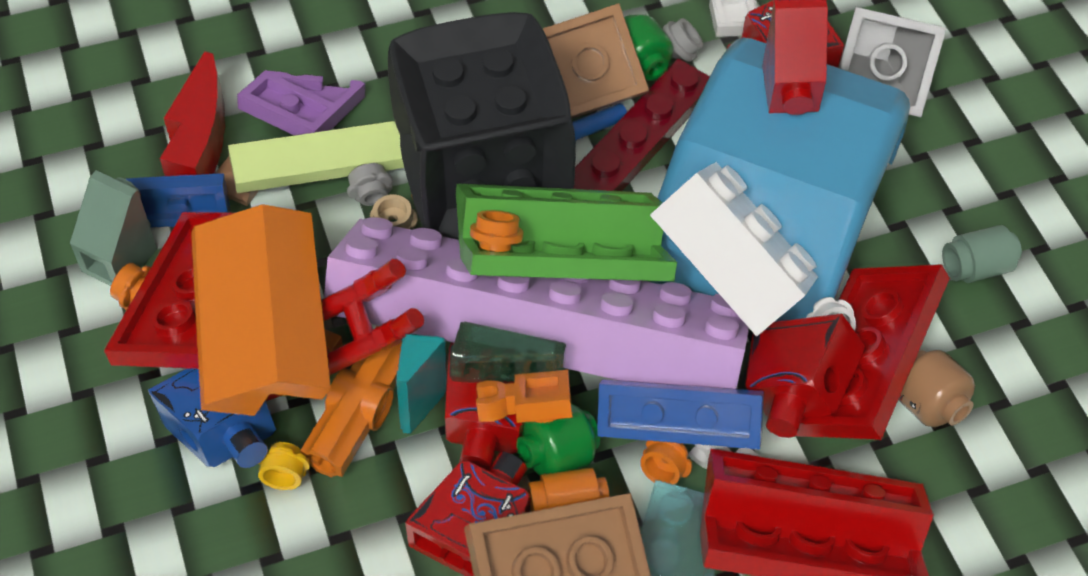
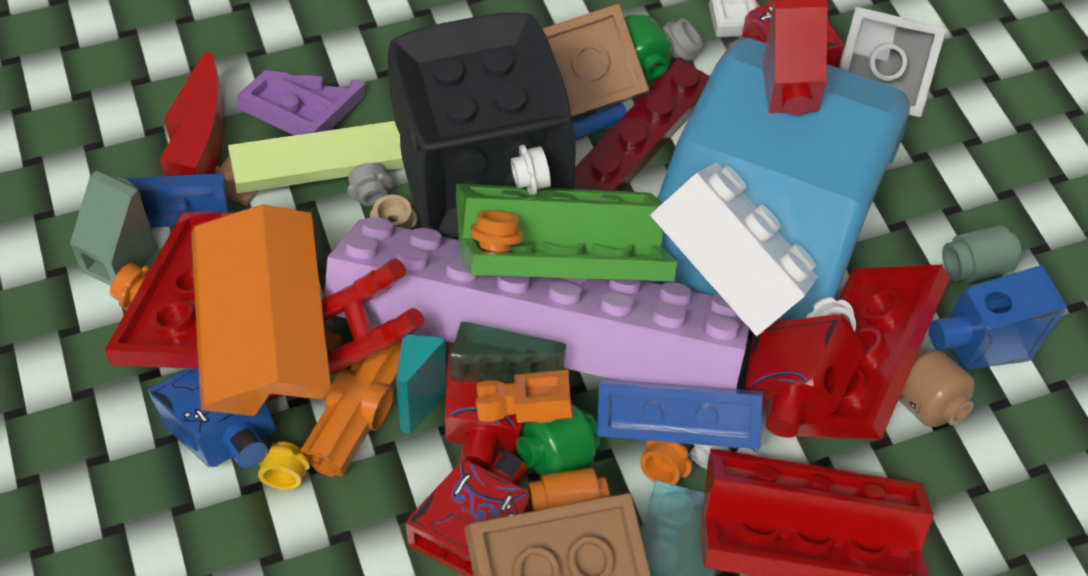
(530, 169): none -> white plate
(1000, 320): none -> blue torso

